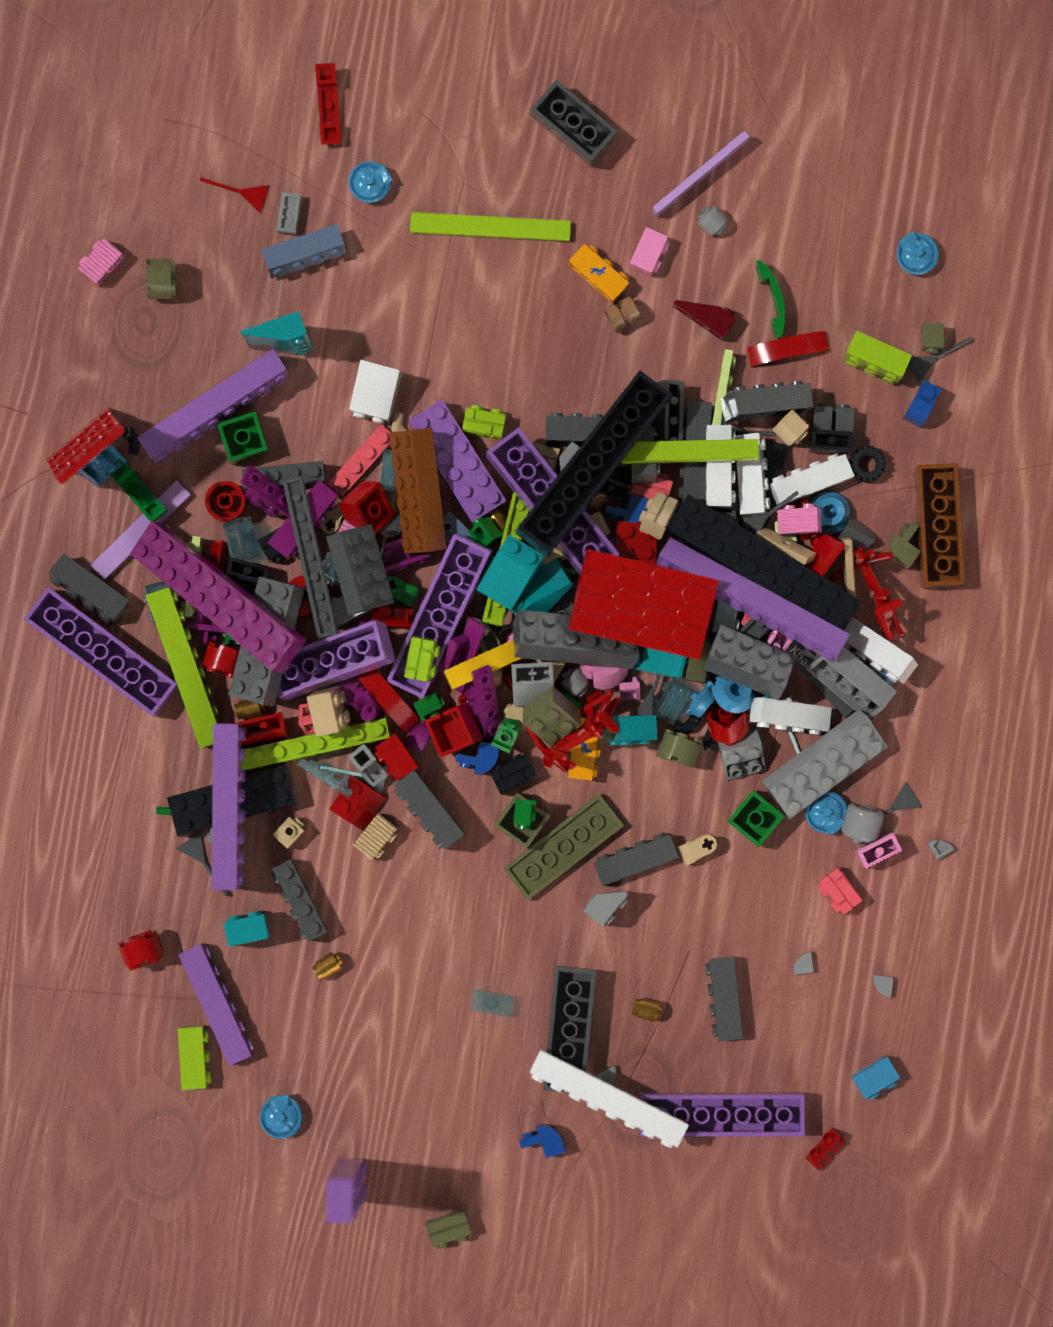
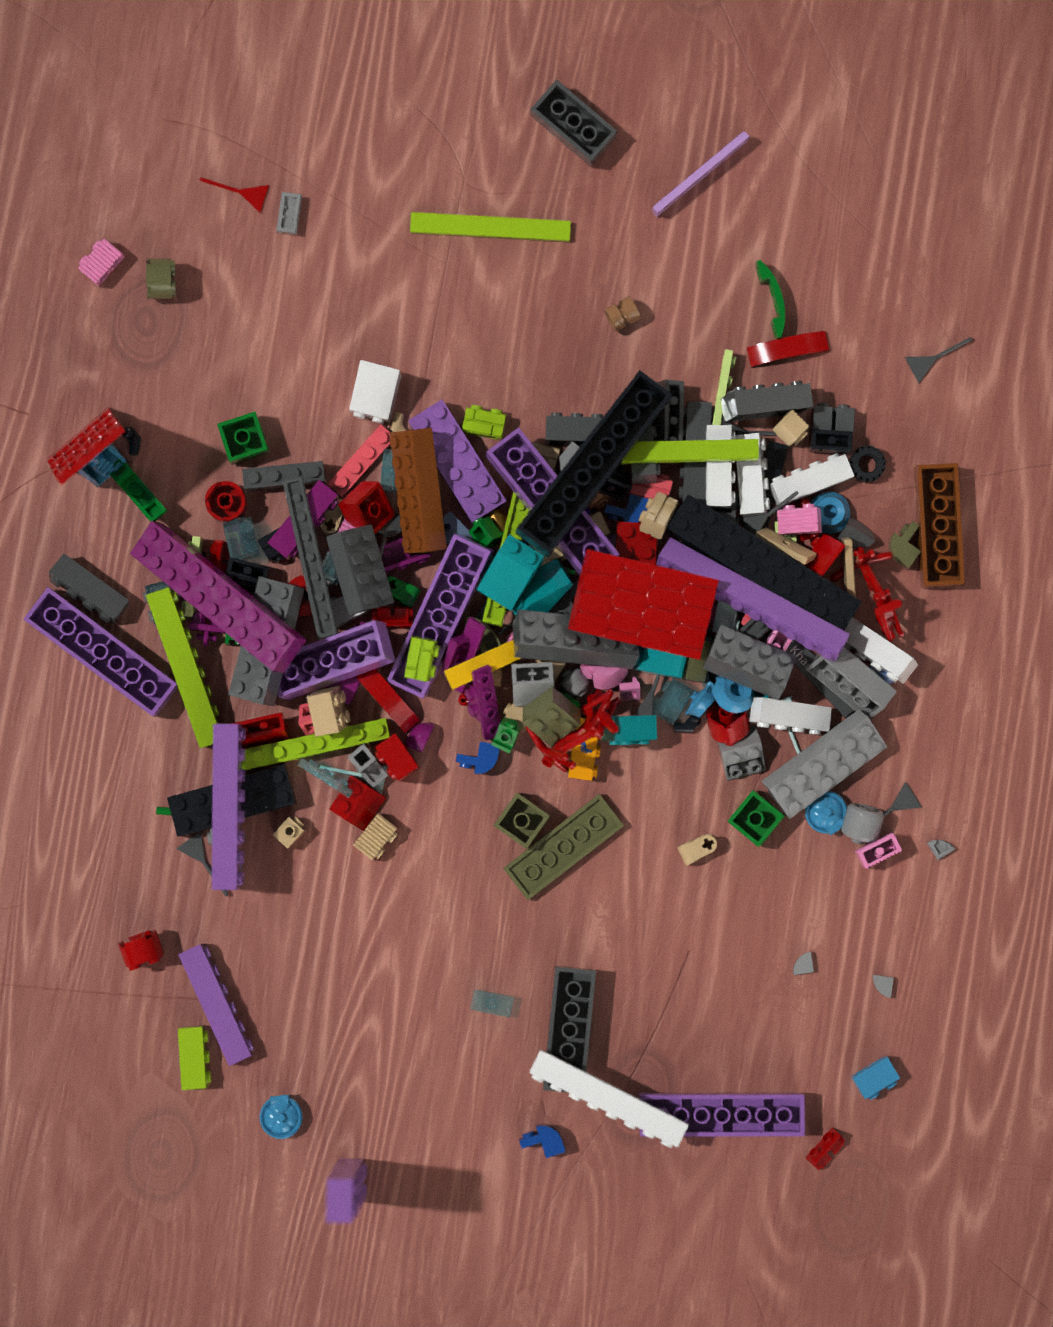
(121, 548): lavender tile -> none
(214, 406): medium lavender brick -> none
(220, 658): red brick -> none
(247, 709): pearl gold brick -> none
(248, 929): teal brick -> none
(265, 493): magenta bracket -> none
(284, 335): teal slope -> none
(300, 900): dark grey brick -> none
(304, 251): sand blue brick -> none
(328, 103): red slope -> none
(328, 966): pearl gold brick -> none
(366, 704): magenta hips -> none
(369, 181): dark azure piece -> none
(429, 706): green brick -> none
(429, 809): dark grey brick -> none
(448, 1228): olive brick -> none
(453, 729): red piece -> none
(507, 675): red arm -> none
(512, 774): black brick -> none
(524, 813): green brick -> none
(599, 273): light orange brick -> none
(604, 904): light grey slope -> none
(608, 1075): light grey tile -> none
(635, 860): dark grey brick -> none
(647, 1009): pearl gold brick -> none
(649, 251): bright pink brick -> none
(679, 748): olive brick -> none
(708, 742): black bar -> none
(710, 317): dark red slope -> none
(712, 220): light grey head -> none
(725, 998): dark grey brick -> none
(840, 891): coral brick -> none
(876, 358): lime brick -> none
(917, 253): dark azure piece -> none
(922, 404): blue brick -> none
(932, 337): olive brick -> none

